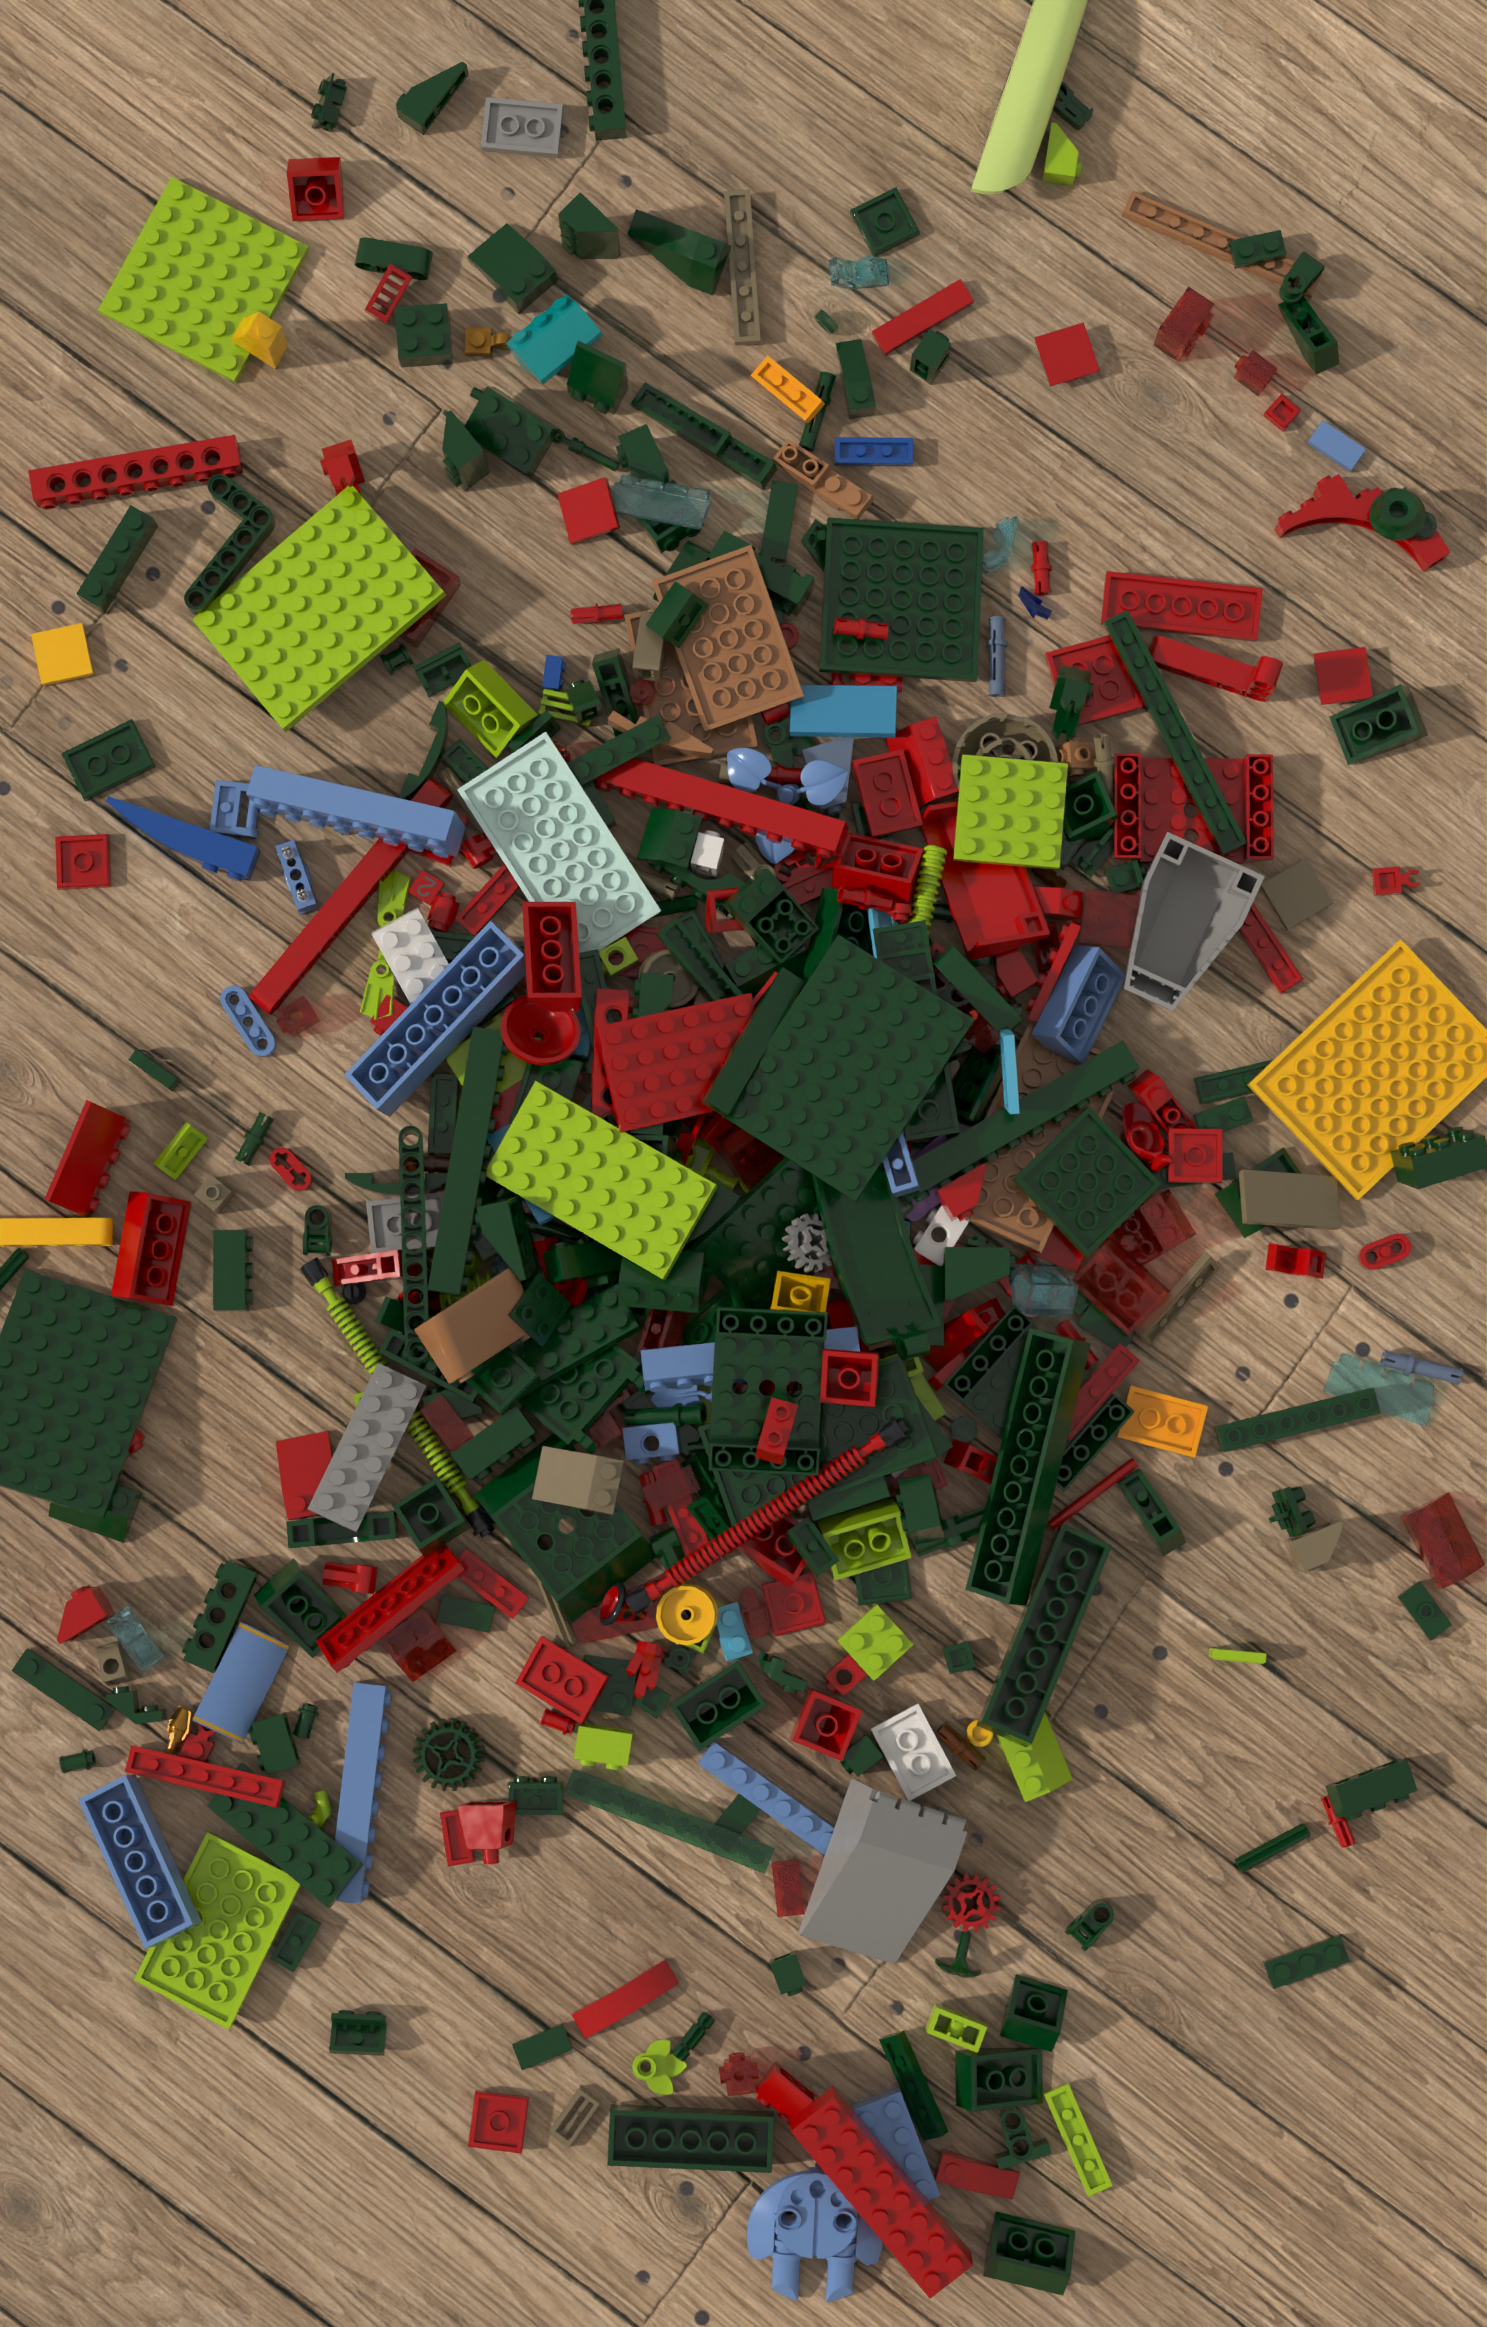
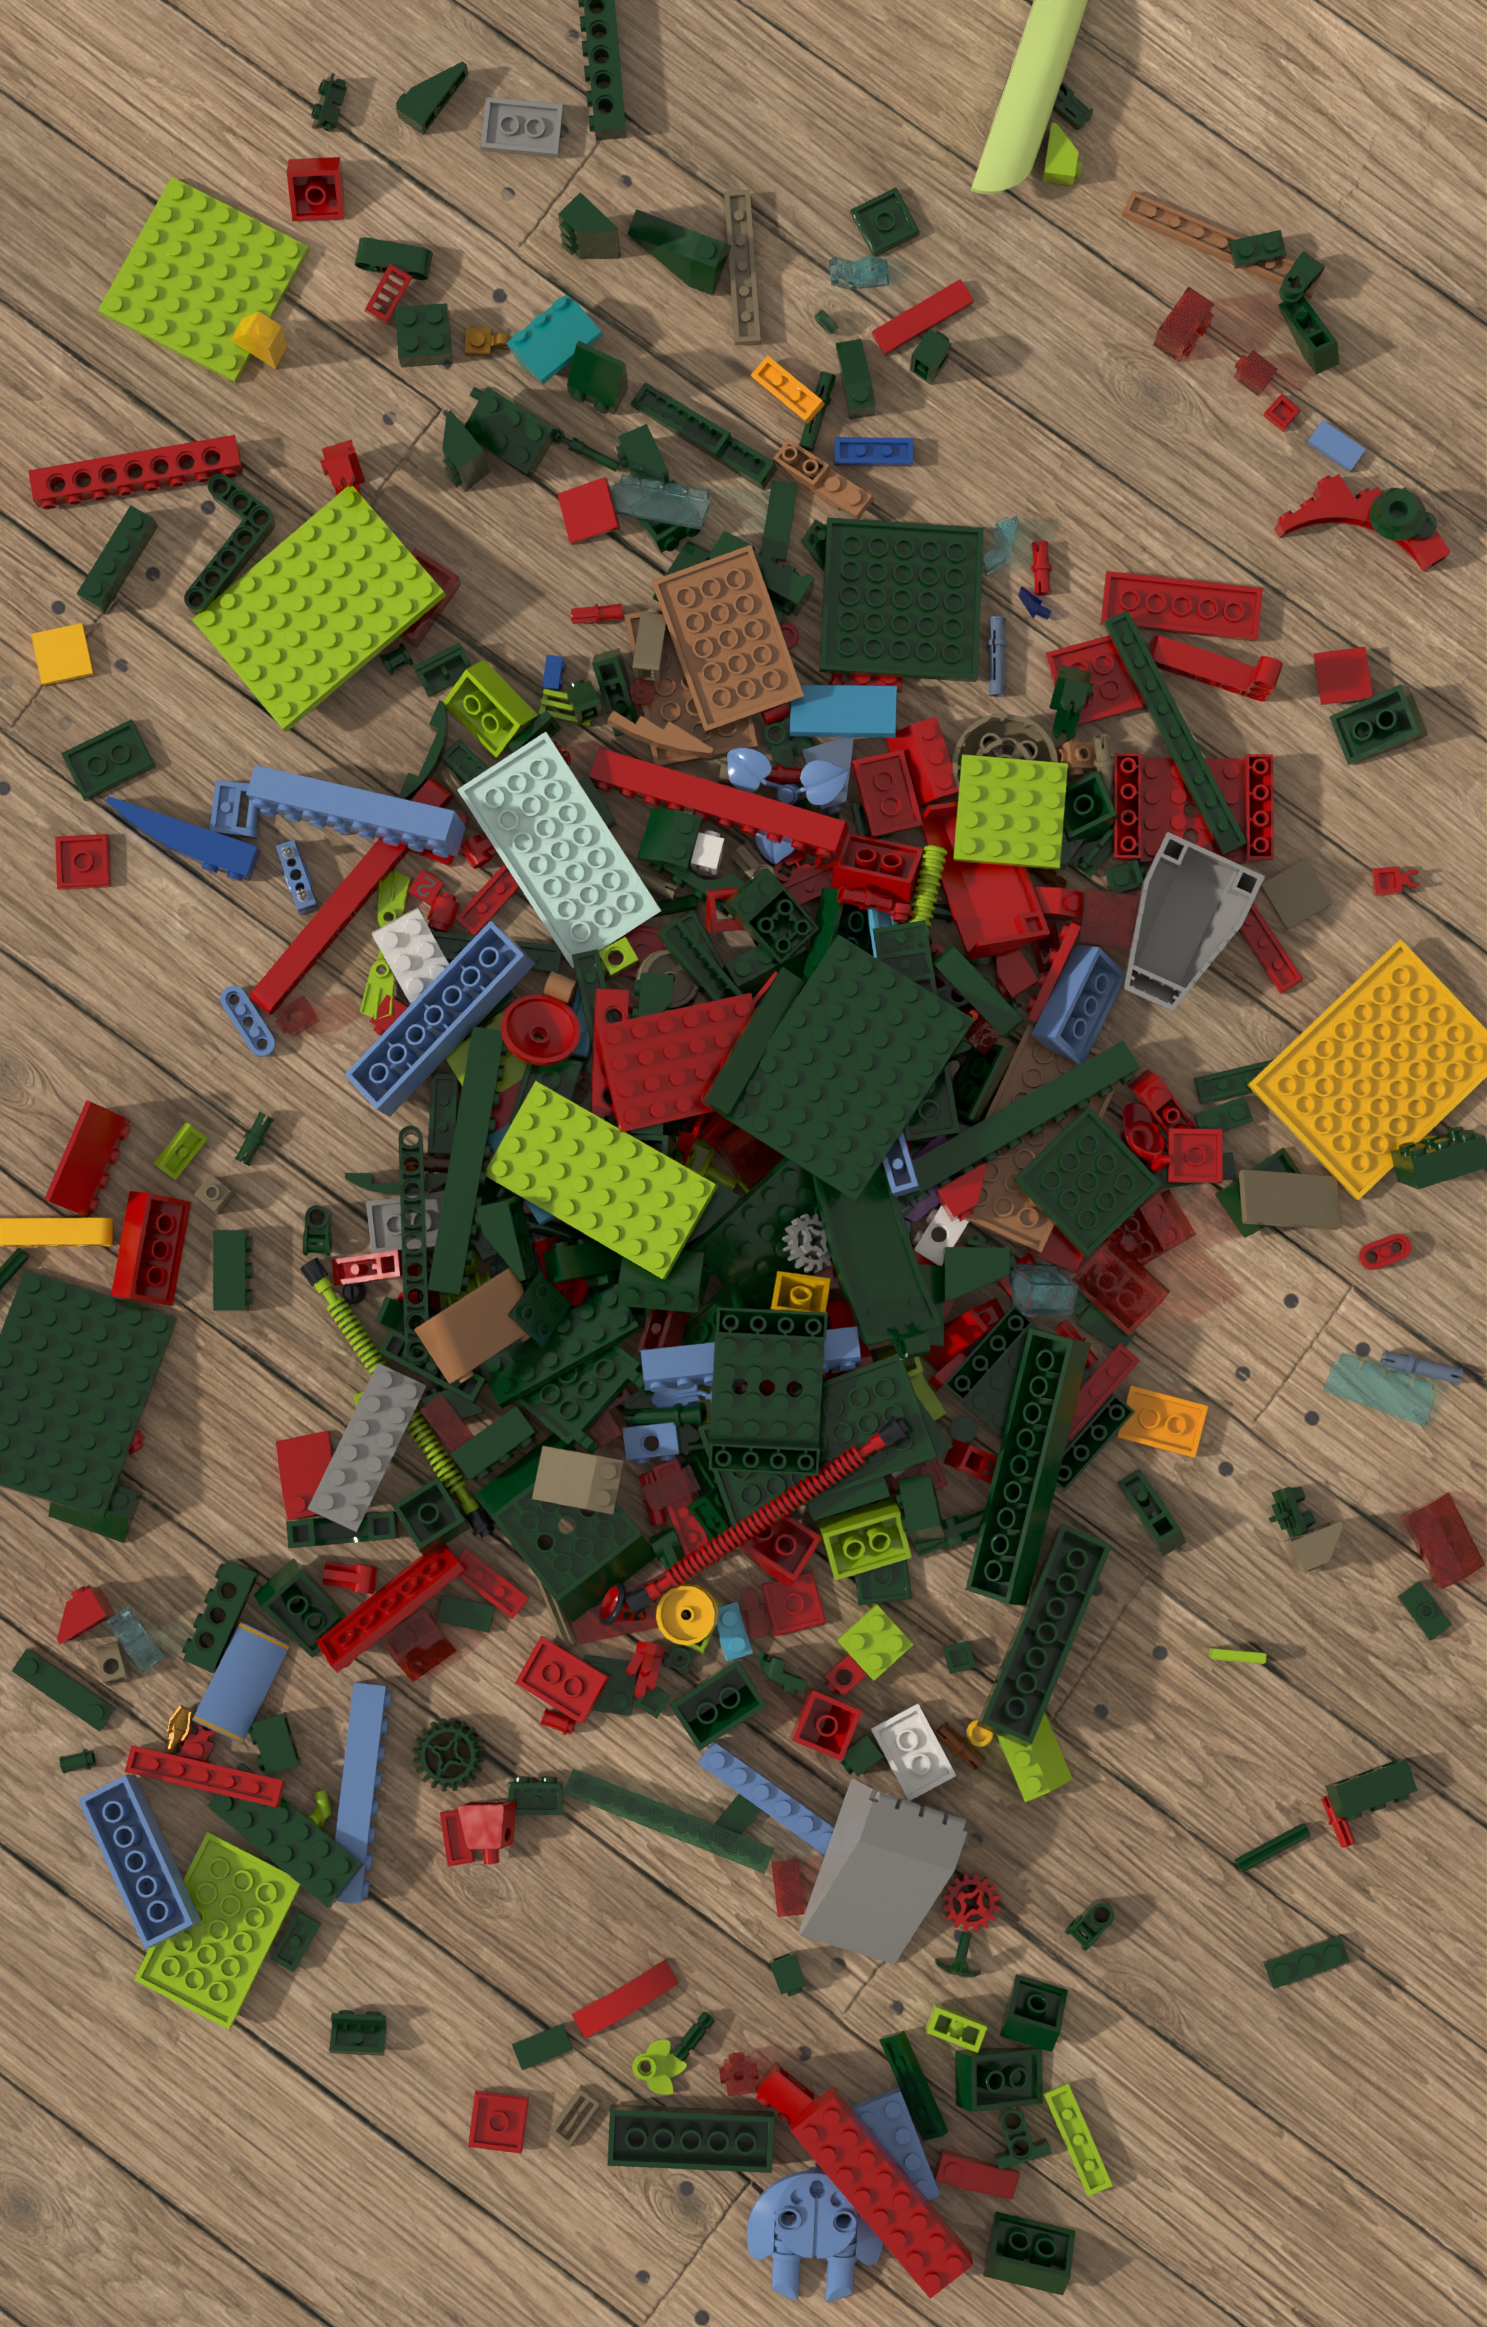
(127, 1703): dark green slope -> none
(154, 1069): dark green piece -> none
(286, 1173): red beam -> none
(305, 1720): dark green pin -> none
(502, 1380): dark green tile -> none
(514, 267): dark green slope -> none
(552, 955): red slope -> none
(603, 1745): lime brick -> none
(619, 750): dark green plate -> none
(676, 614): dark green panel -> none
(776, 1431): red brick -> none
(812, 1546): dark green plate -> none
(849, 1377): red slope -> none
(861, 628): red pin -> none
(1009, 1071): medium azure tile -> none
(1066, 354): red piece -> none
(1092, 1494): red piece -> none
(1177, 1299): dark tan tile -> none
(1295, 1261): red slope -> none
(1297, 1420): dark green brick -> none

